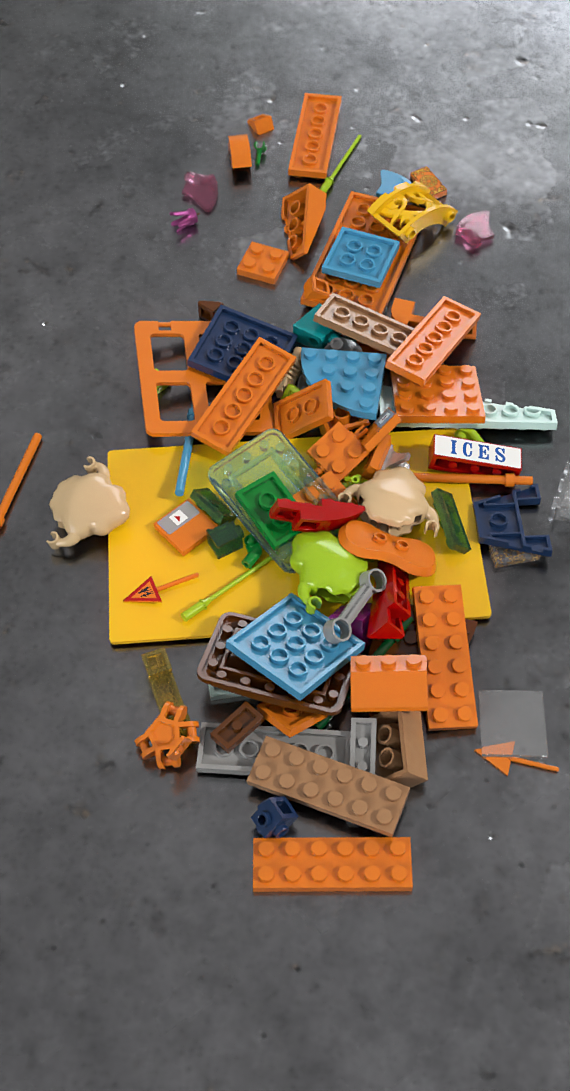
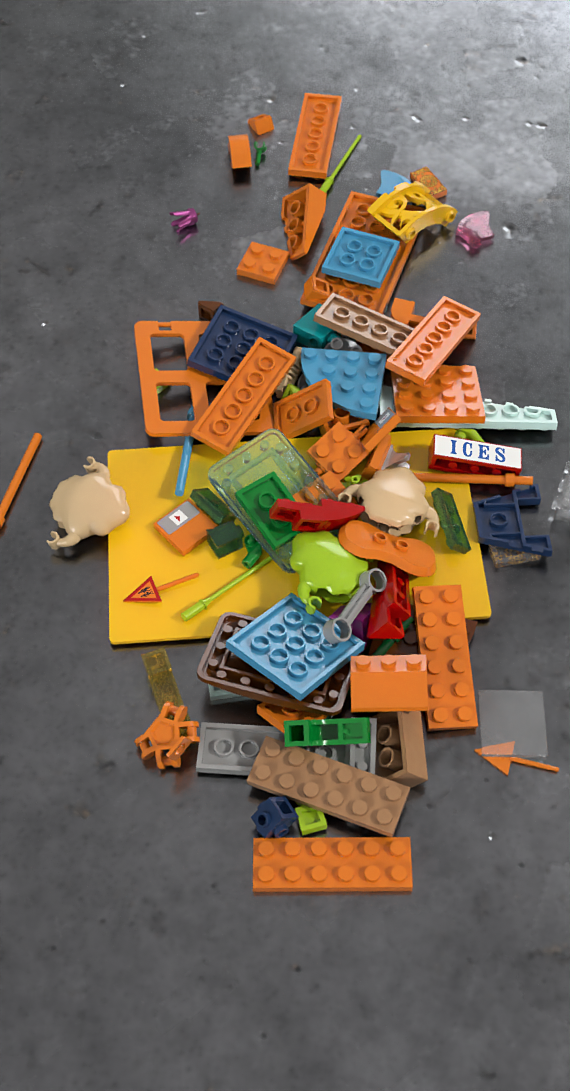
(201, 189): clear pink arm -> none
(237, 727): reddish brown plate -> none
(310, 819): none -> lime plate
(327, 732): none -> green arch

